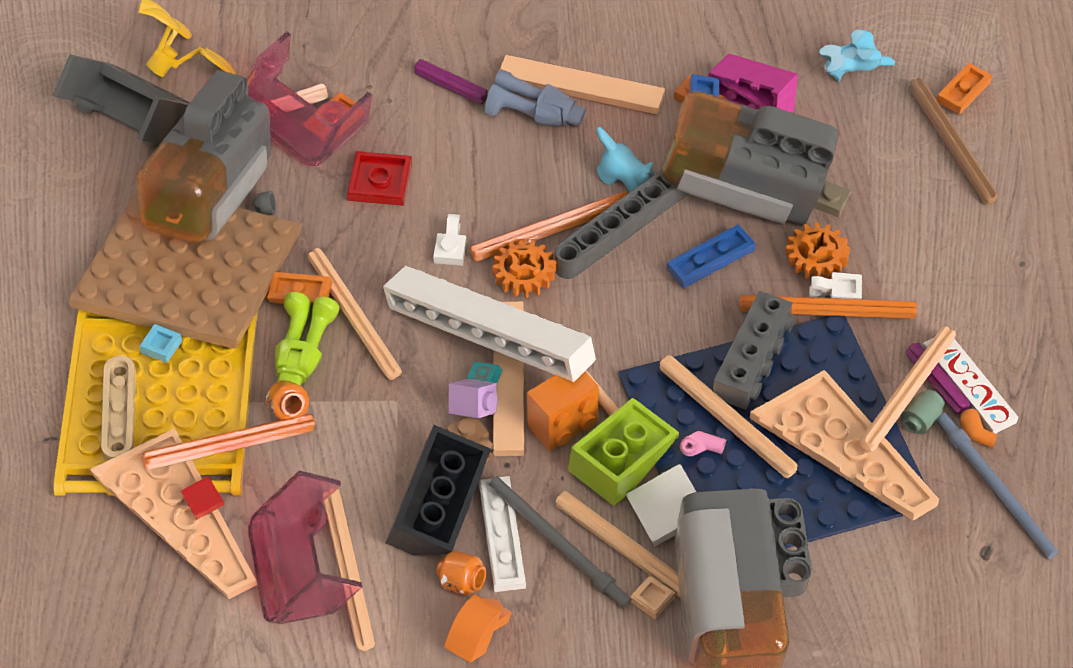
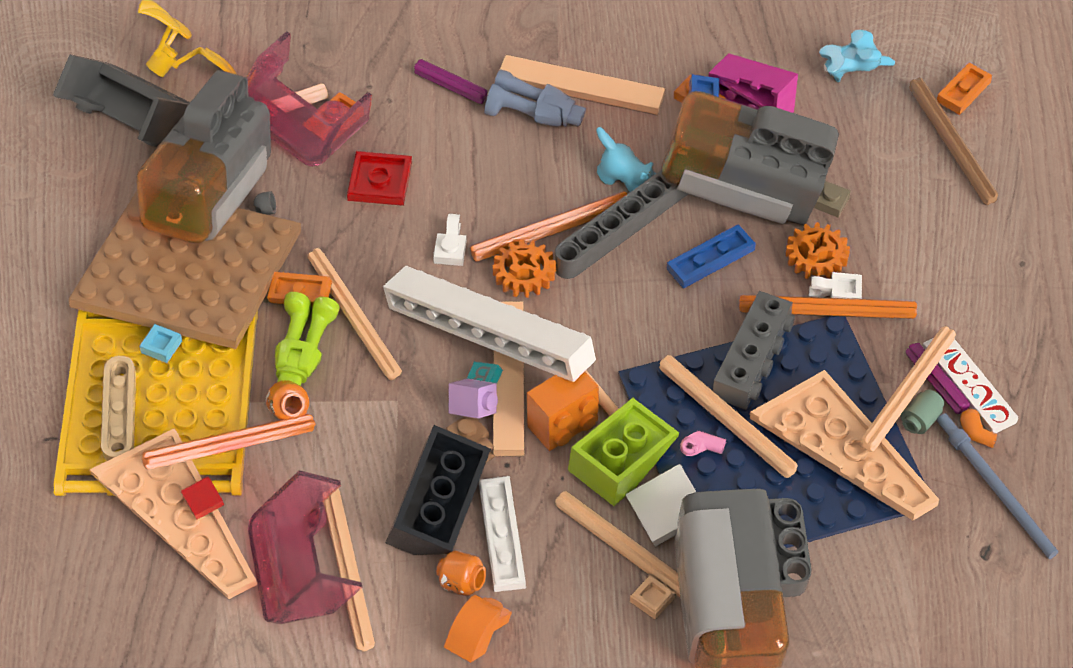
(602, 580): dark grey bar -> none

